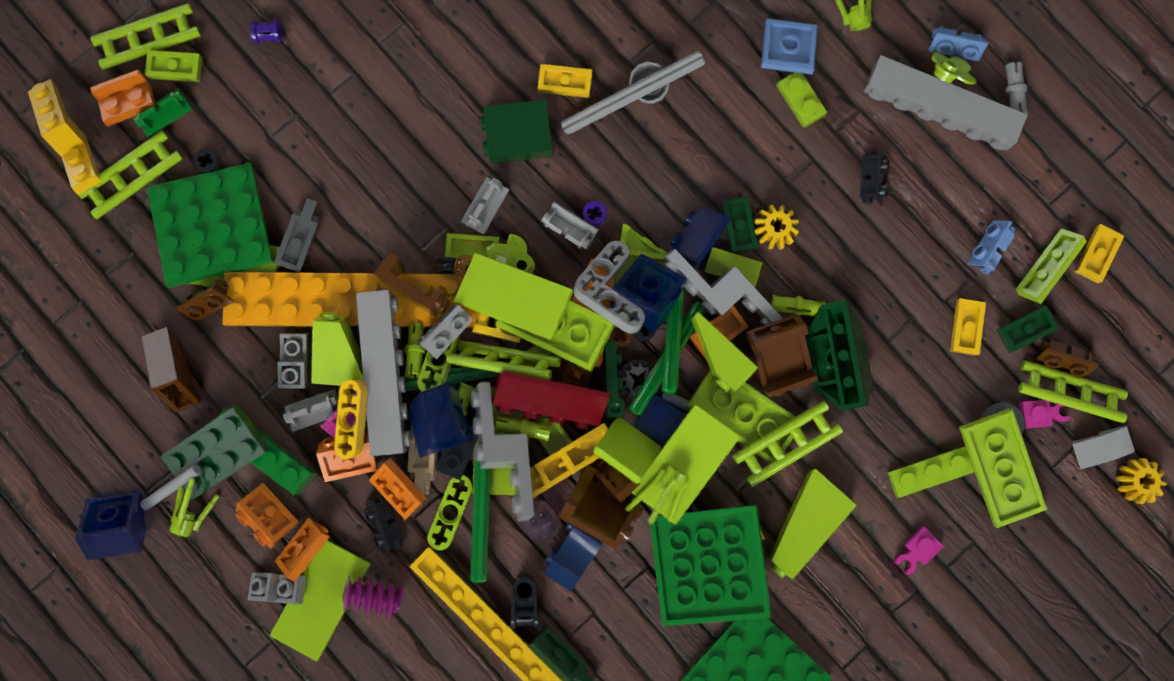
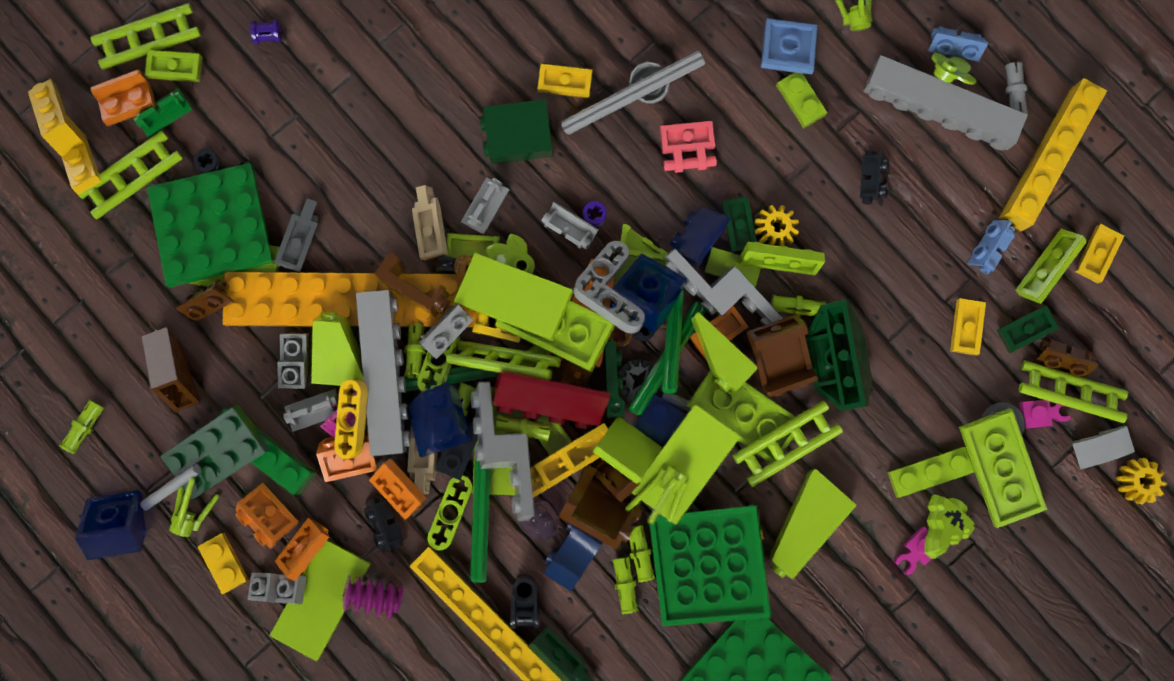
(81, 426): none -> lime pin
(223, 563): none -> yellow plate
(429, 225): none -> tan hinge
(625, 585): none -> lime pin
(641, 555): none -> lime pin
(685, 138): none -> coral plate
(782, 258): none -> lime plate
(946, 524): none -> lime rock
(1053, 154): none -> yellow brick

